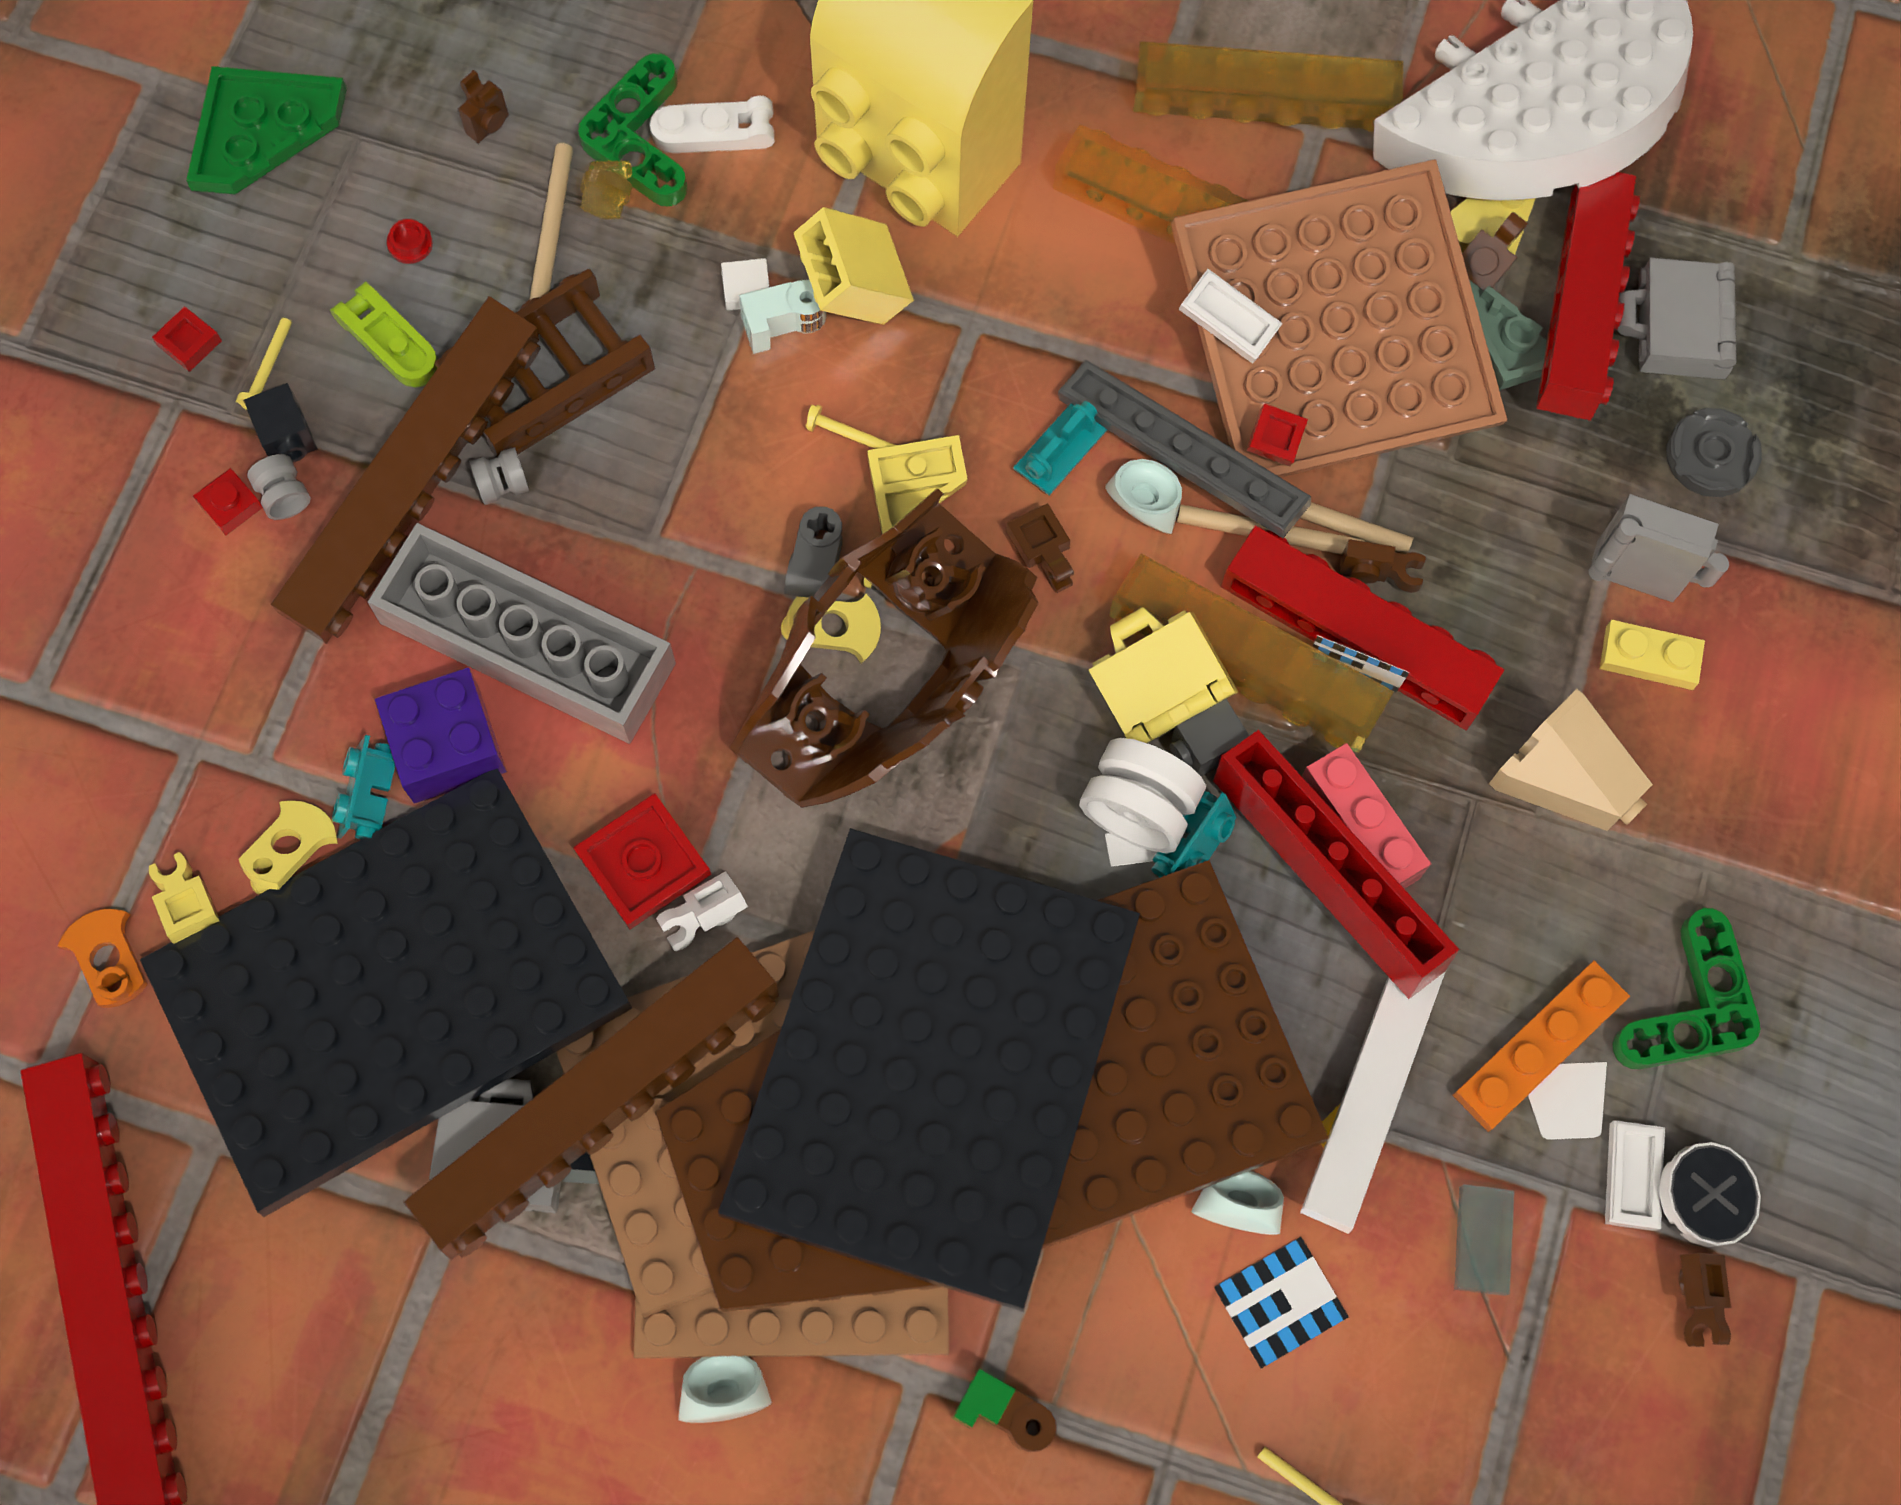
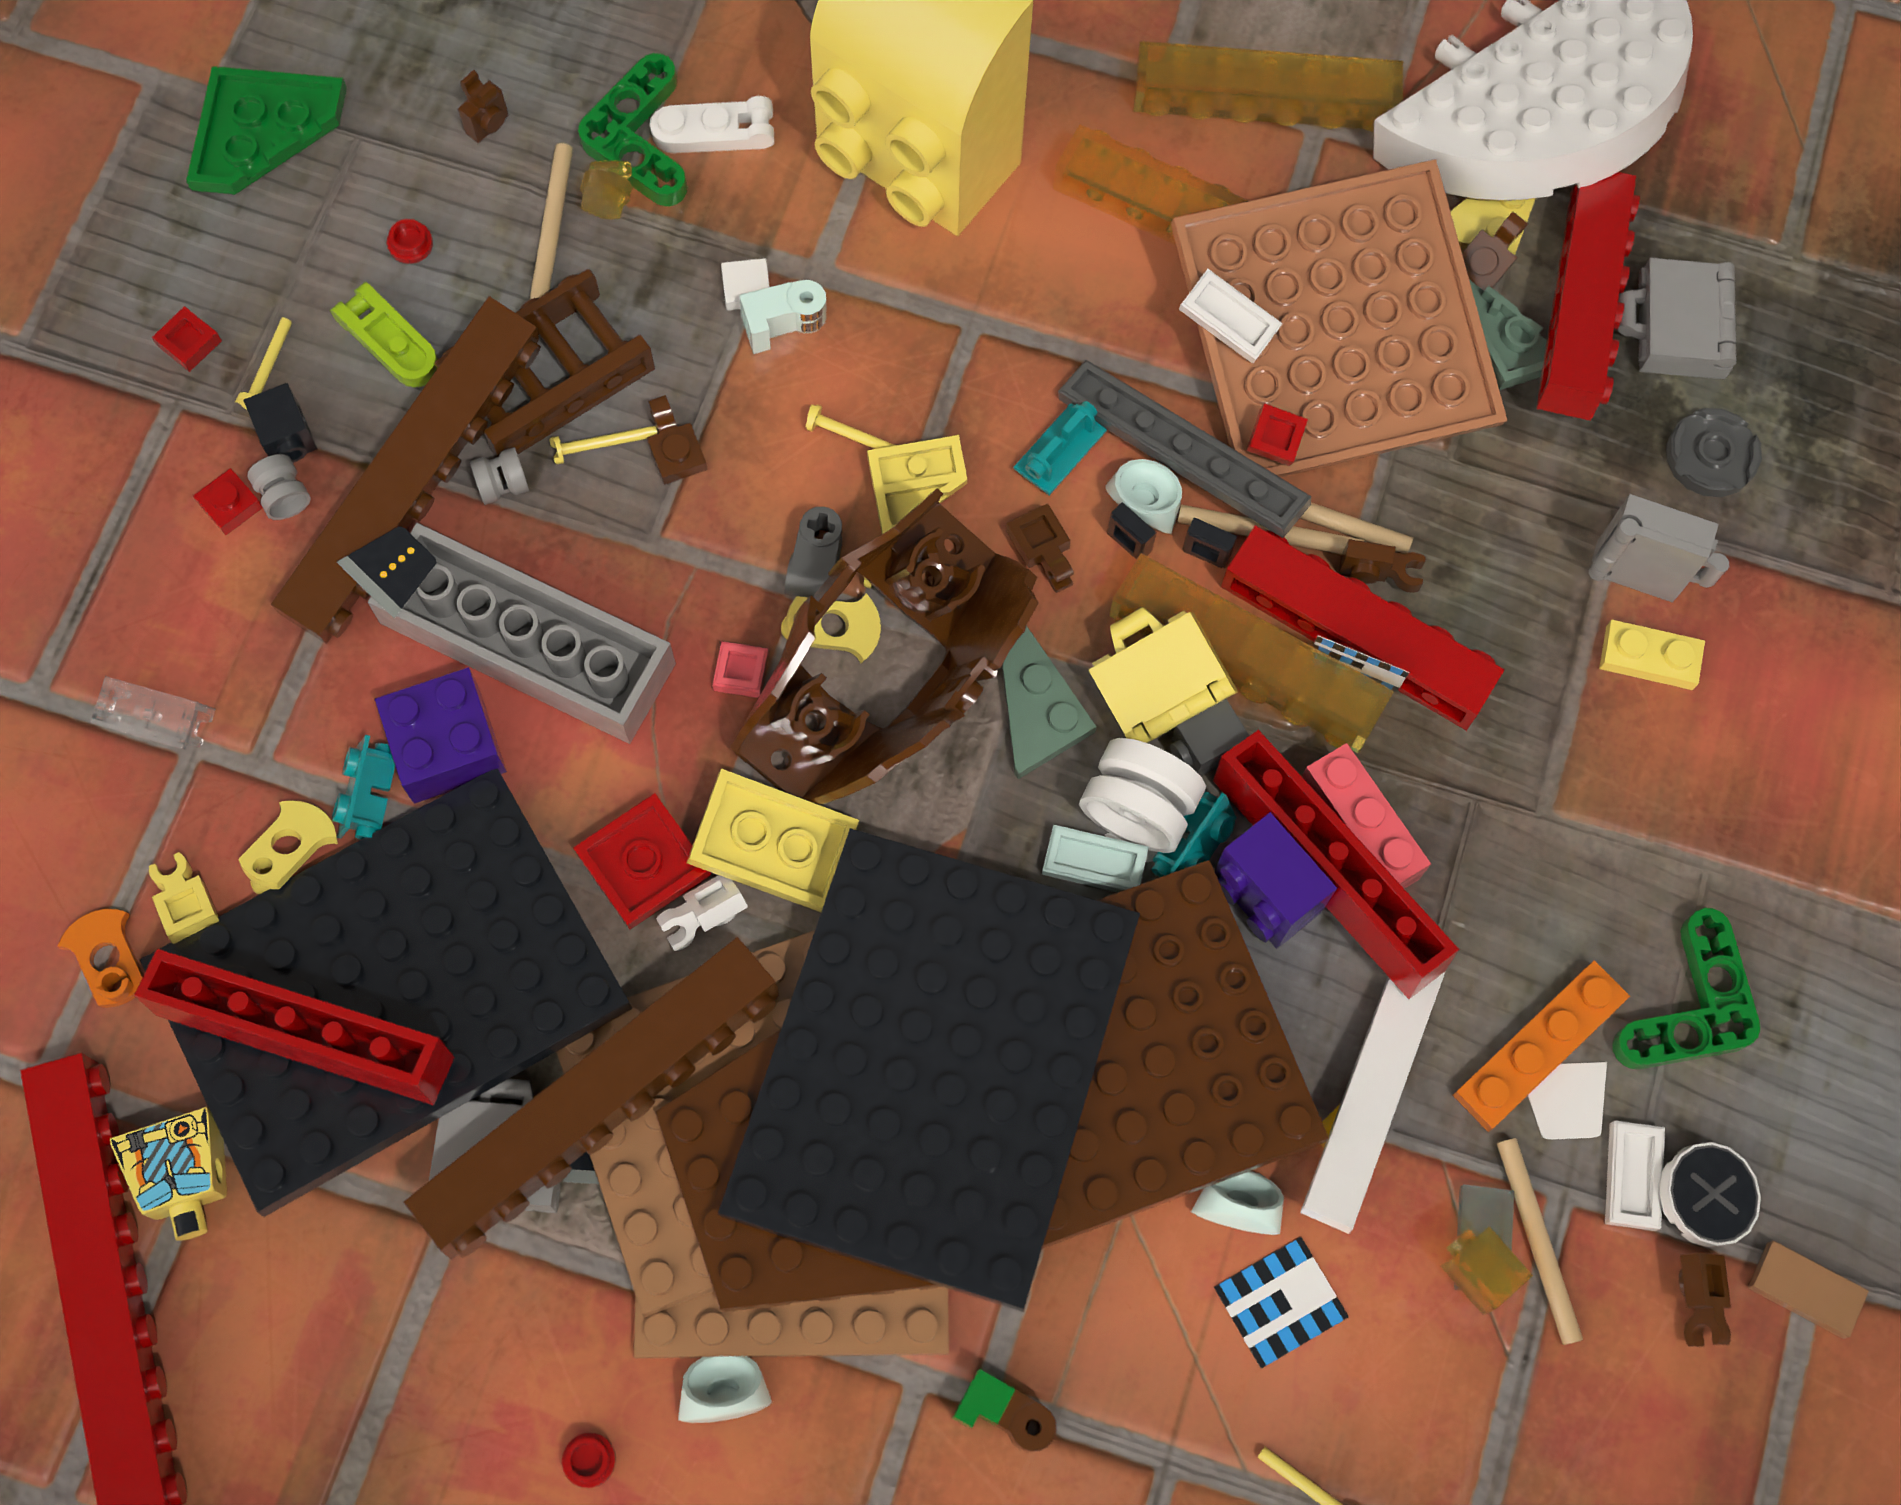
(150, 714): none -> clear hinge
(175, 1169): none -> torso
(295, 1026): none -> red brick
(390, 568): none -> black sticker
(588, 1460): none -> red plate
(599, 442): none -> light yellow piece
(674, 448): none -> reddish brown plate
(740, 669): none -> coral tile
(770, 840): none -> light yellow plate
(853, 266): light yellow brick -> none
(1041, 707): none -> sand green wing
(1094, 859): none -> light aqua tile
(1131, 531): none -> black tile
(1209, 543): none -> black tile
(1273, 881): none -> dark purple brick
(1484, 1268): none -> clear yellow brick
(1539, 1242): none -> tan bar
(1576, 768): tan slope -> none
(1808, 1289): none -> medium nougat tile

